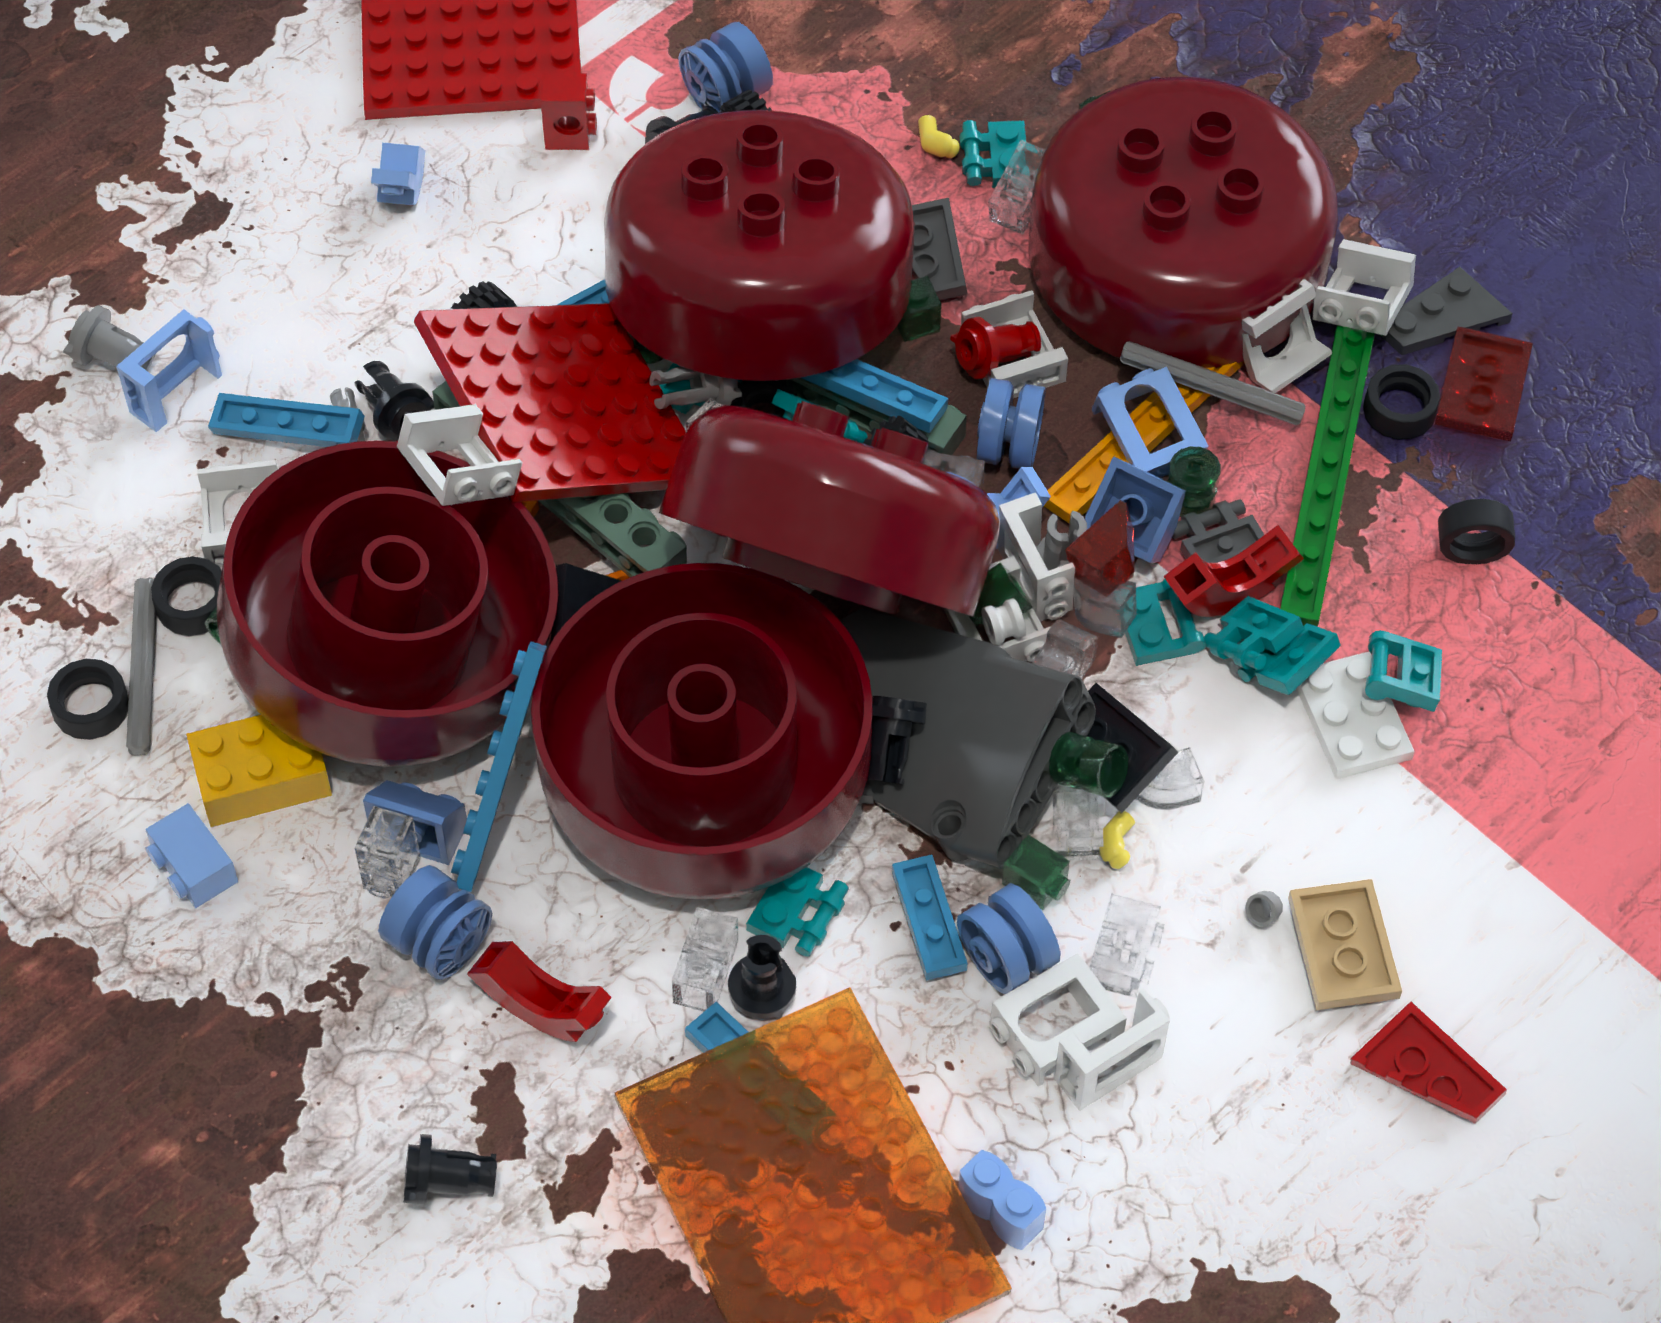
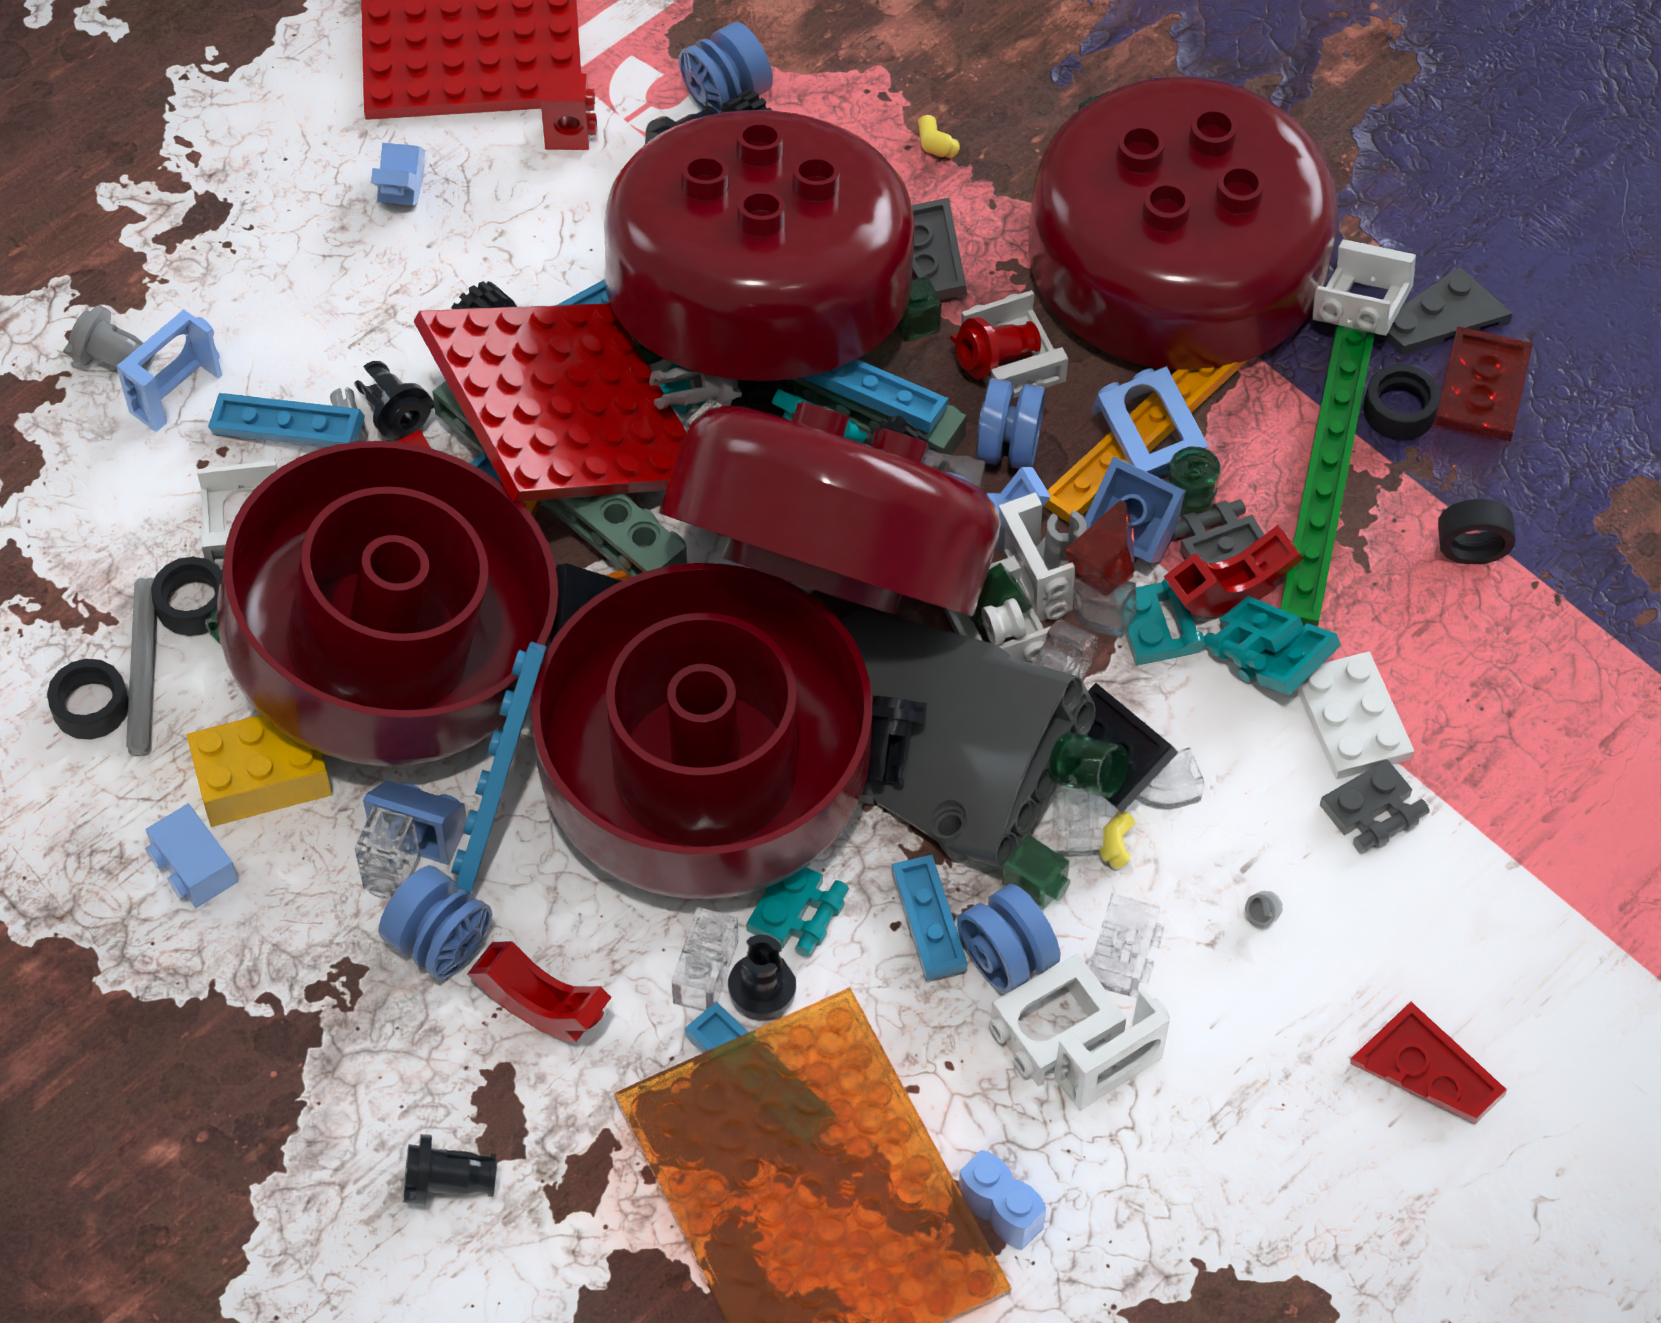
(459, 430): white panel -> none
(1000, 141): teal plate -> none
(1013, 194): clear brick -> none
(1215, 383): light grey axle -> none
(1299, 354): white panel -> none
(1344, 944): tan plate -> none
(1368, 796): none -> dark grey plate
(1417, 671): teal plate -> none

